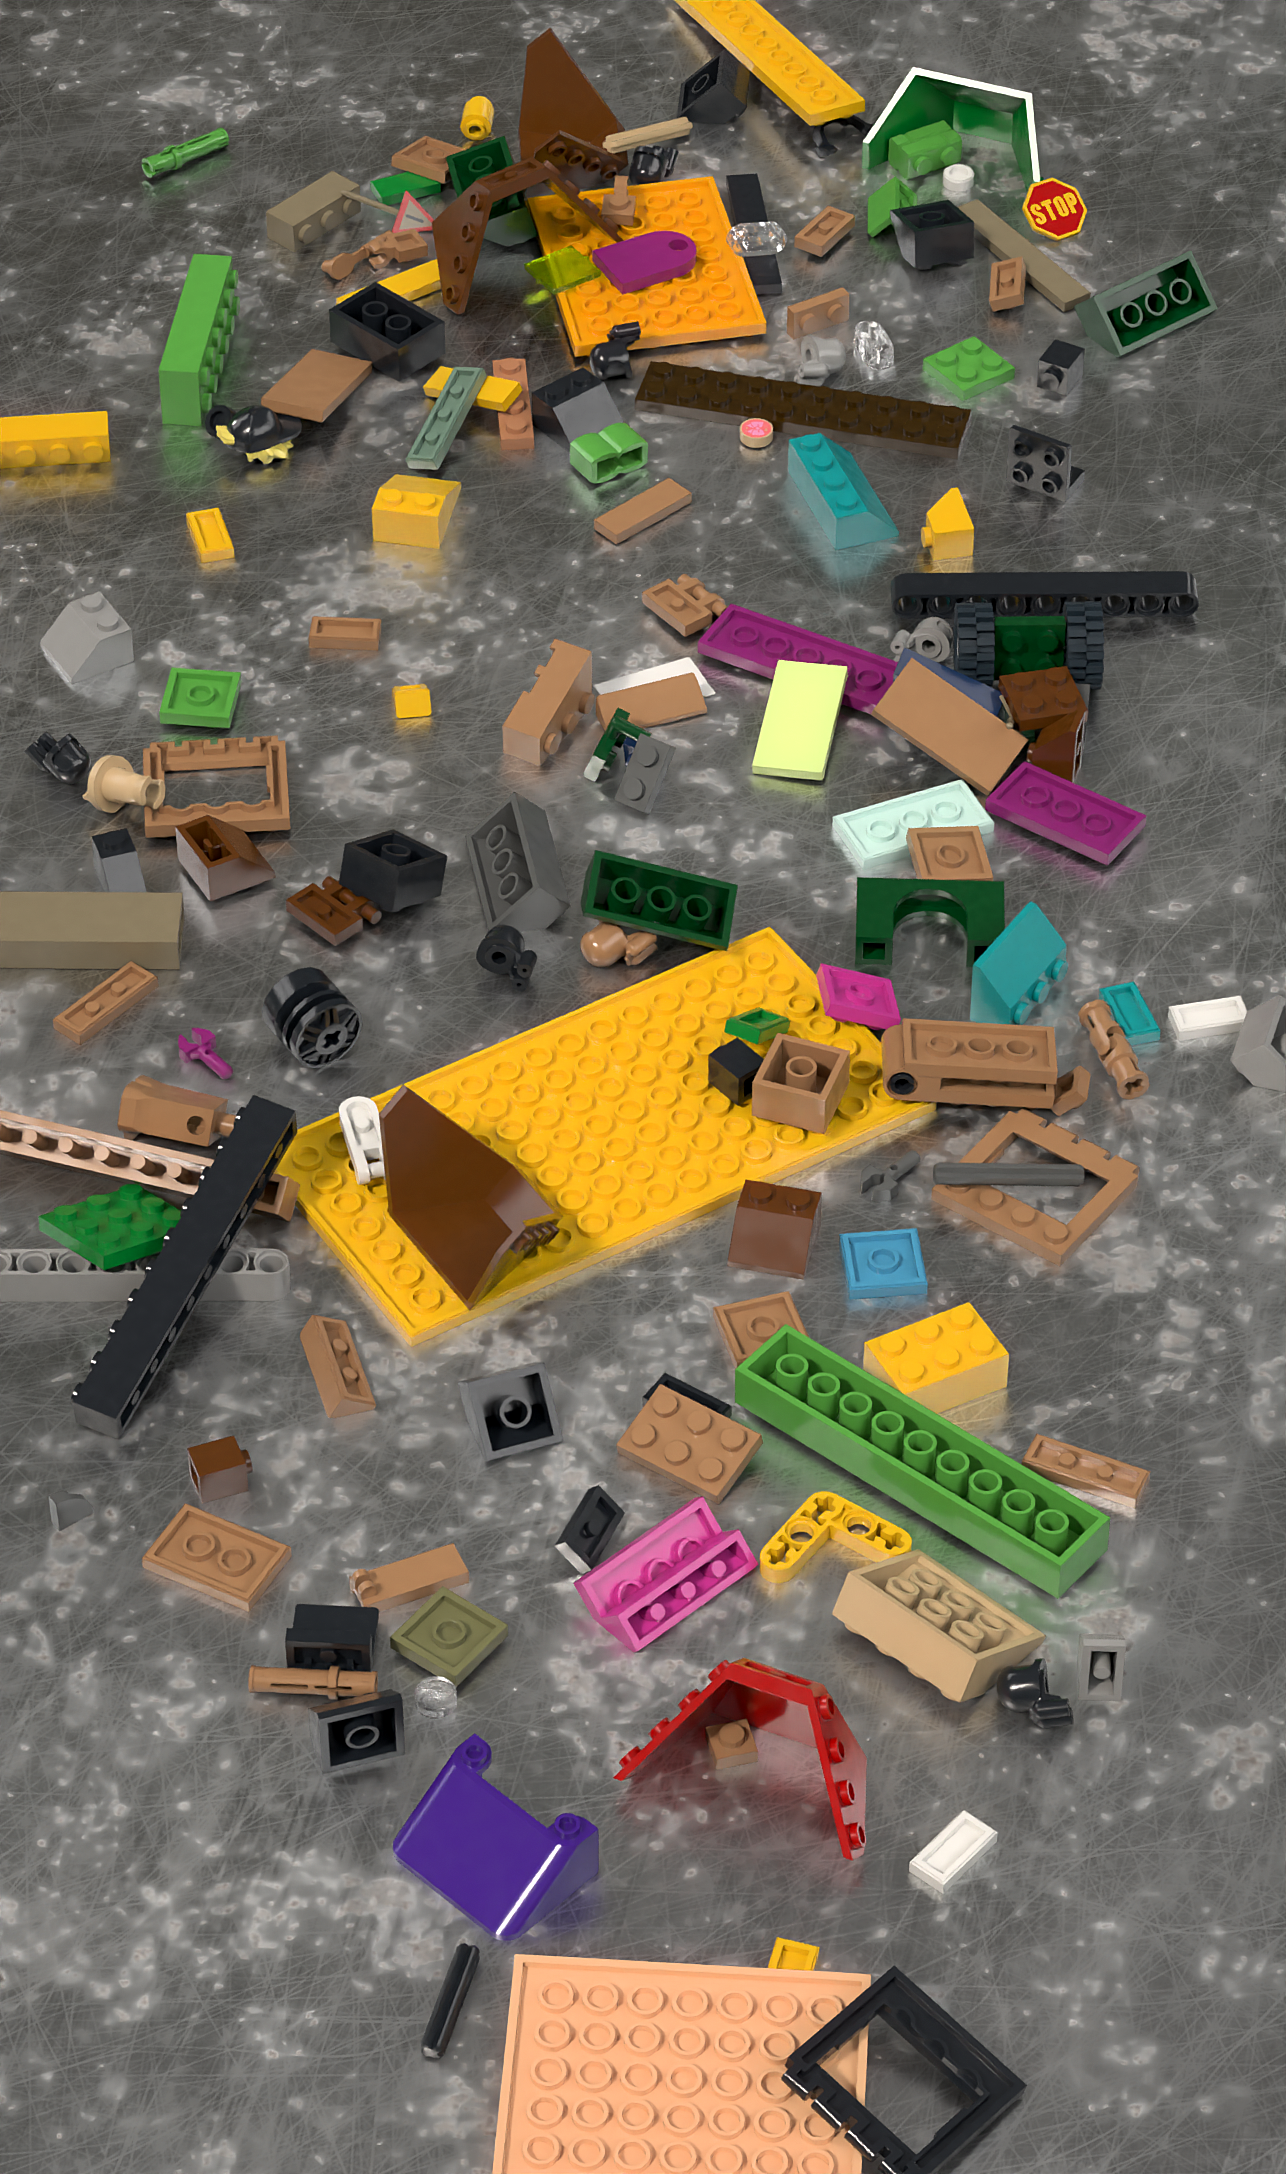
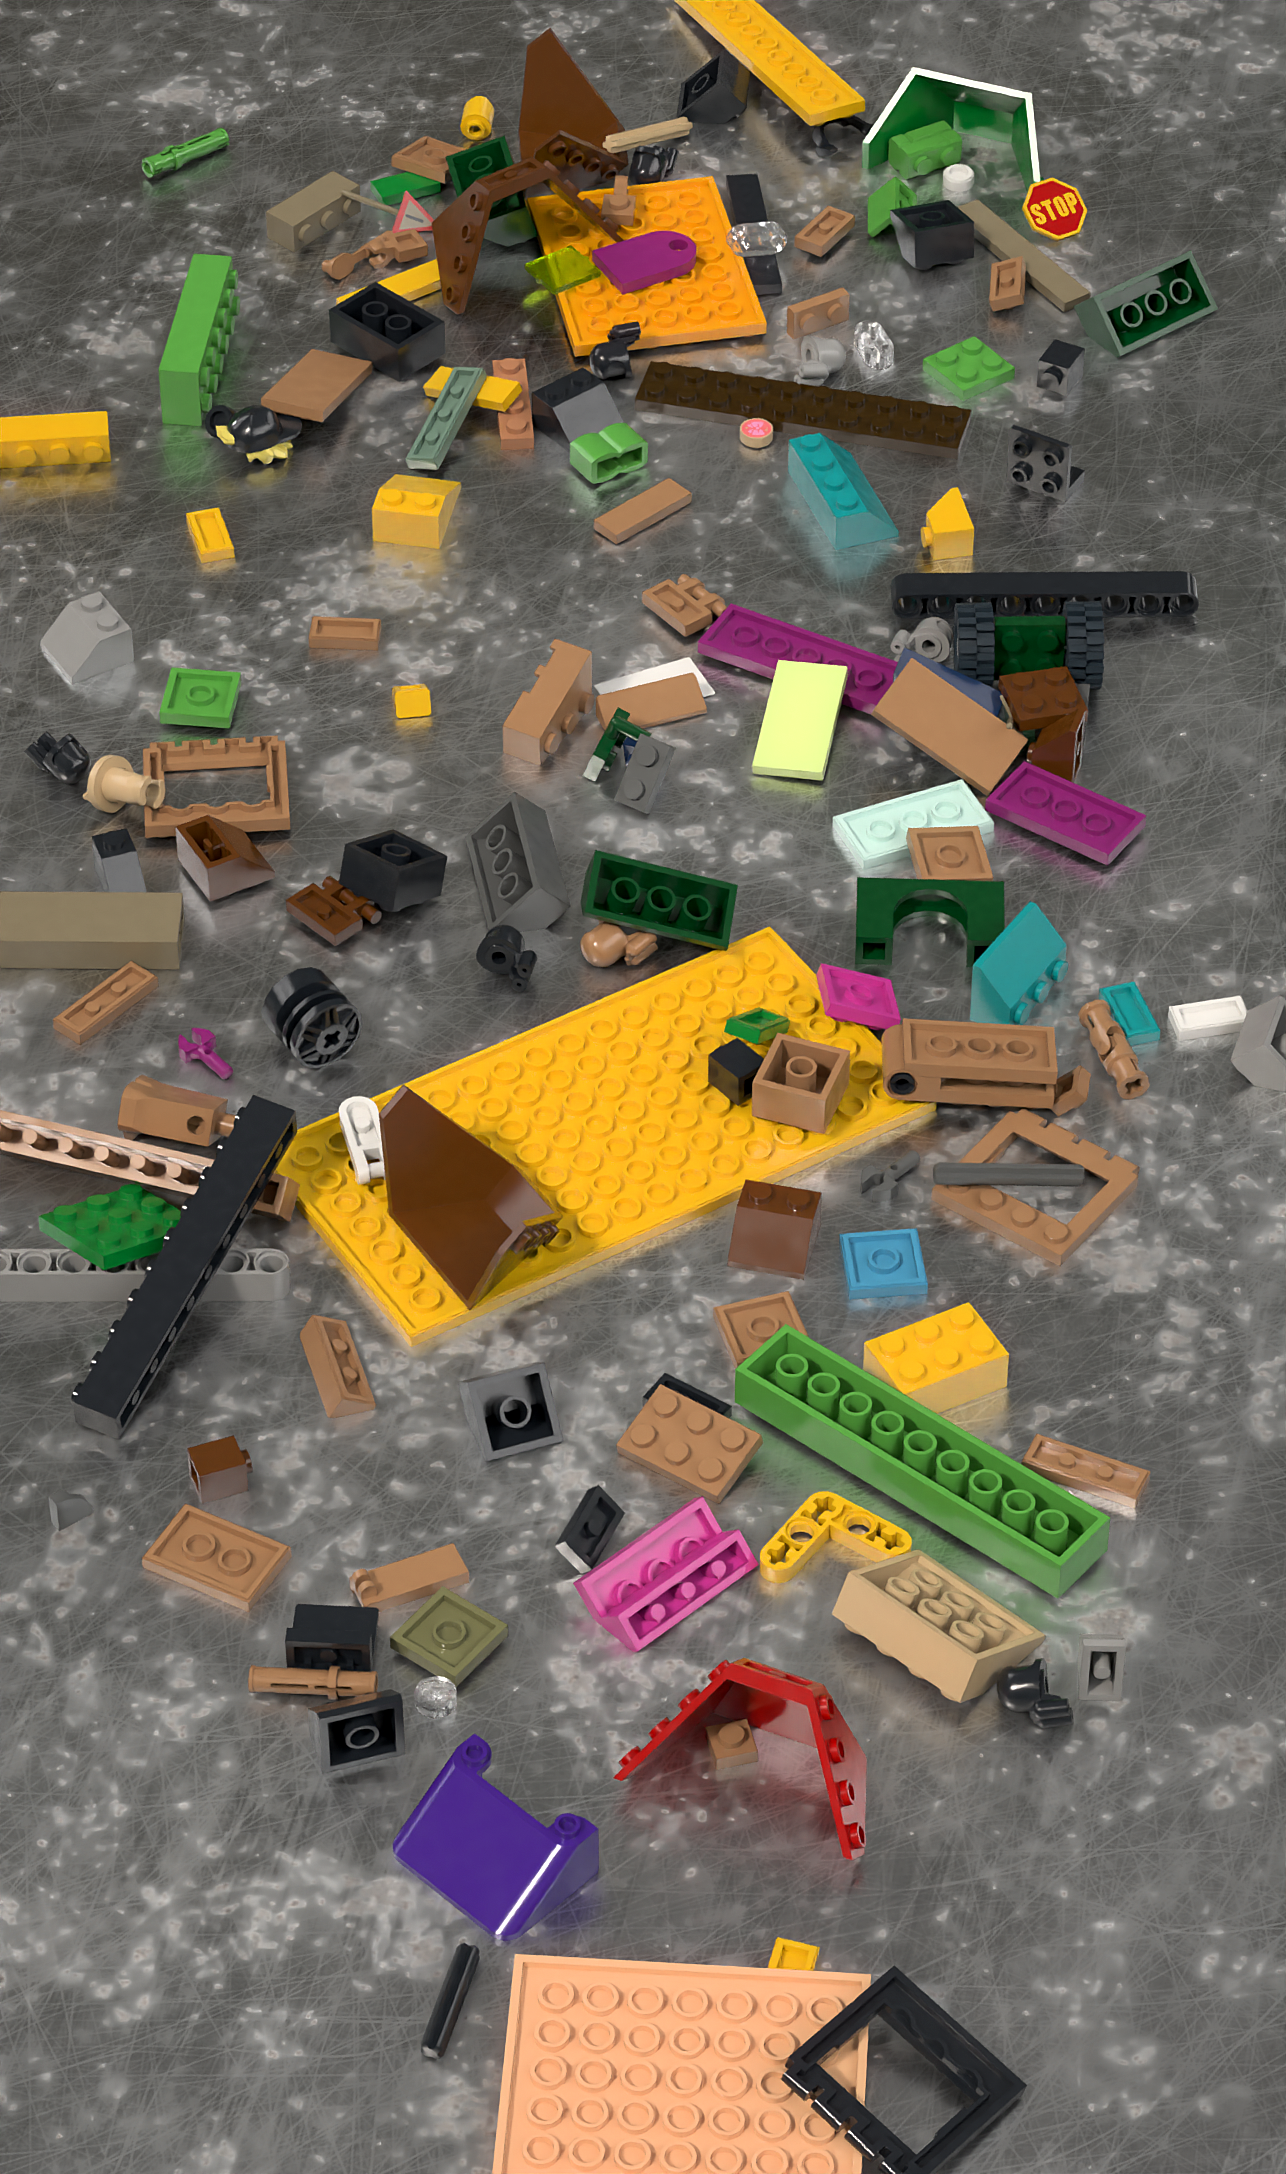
(953, 1851): white tile -> none

